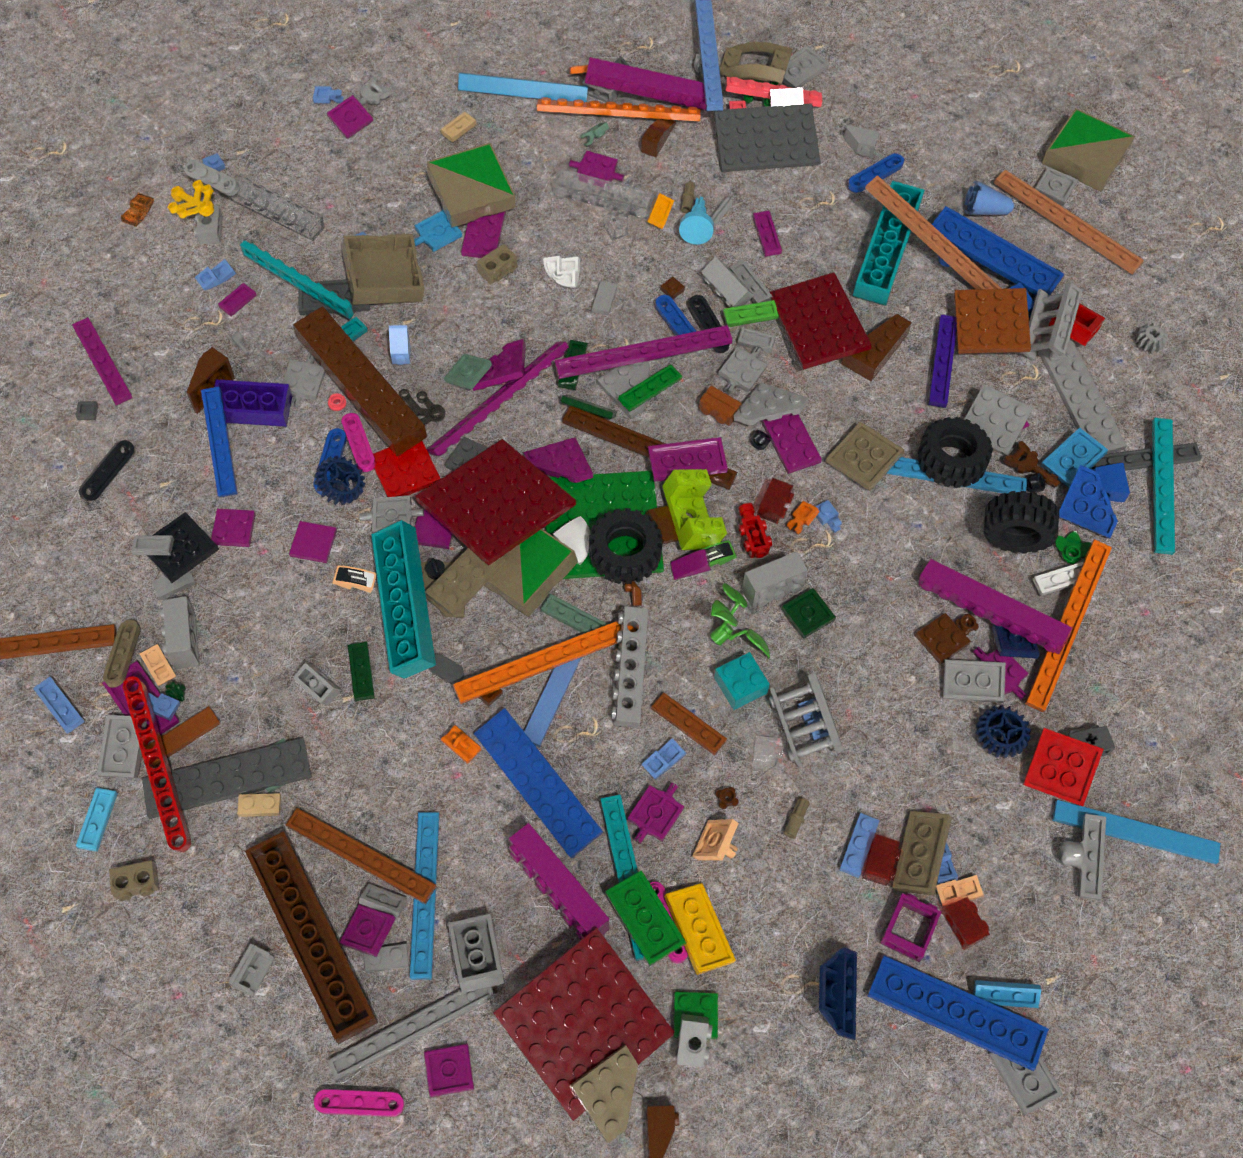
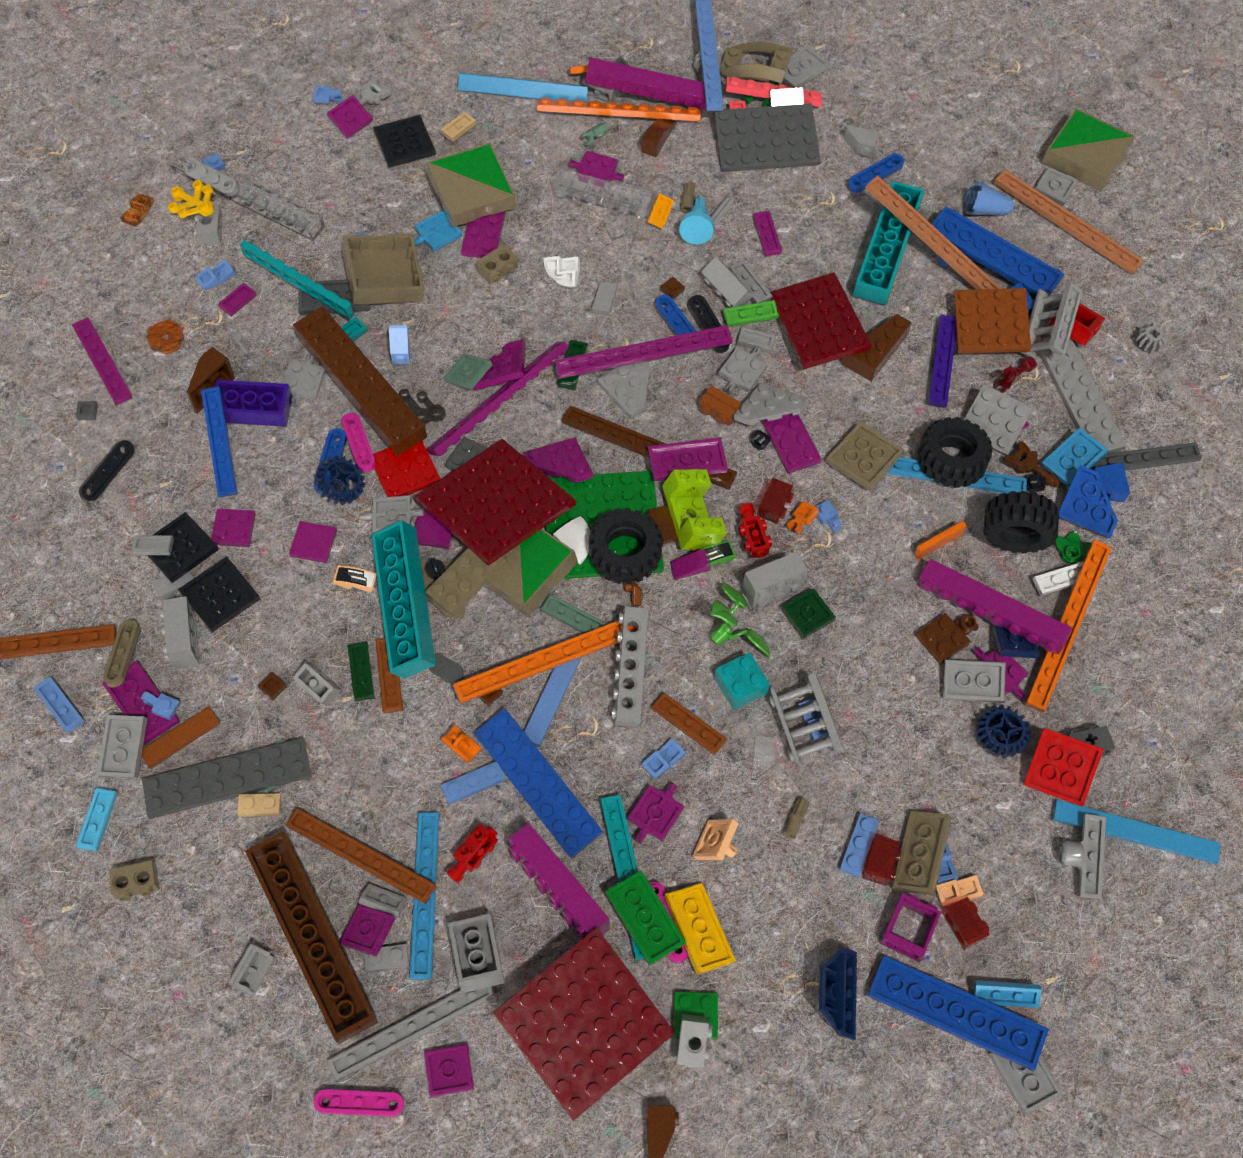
(157, 665): light nougat slope -> none
(160, 772): red beam -> none
(162, 329): none -> clear orange plate
(175, 691): dark green plant -> none
(219, 594): none -> black plate
(272, 686): none -> reddish brown plate
(334, 398): coral plate -> none
(389, 683): none -> dark orange tile
(404, 141): none -> black plate
(472, 849): none -> red brick
(473, 783): none -> medium blue plate
(588, 406): dark green tile -> none
(608, 1092): dark tan plate -> none
(650, 388): green tile -> none
(727, 792): reddish brown plate -> none
(940, 540): none -> orange tile
(1010, 374): none -> dark red bar
(1163, 486): teal plate -> none

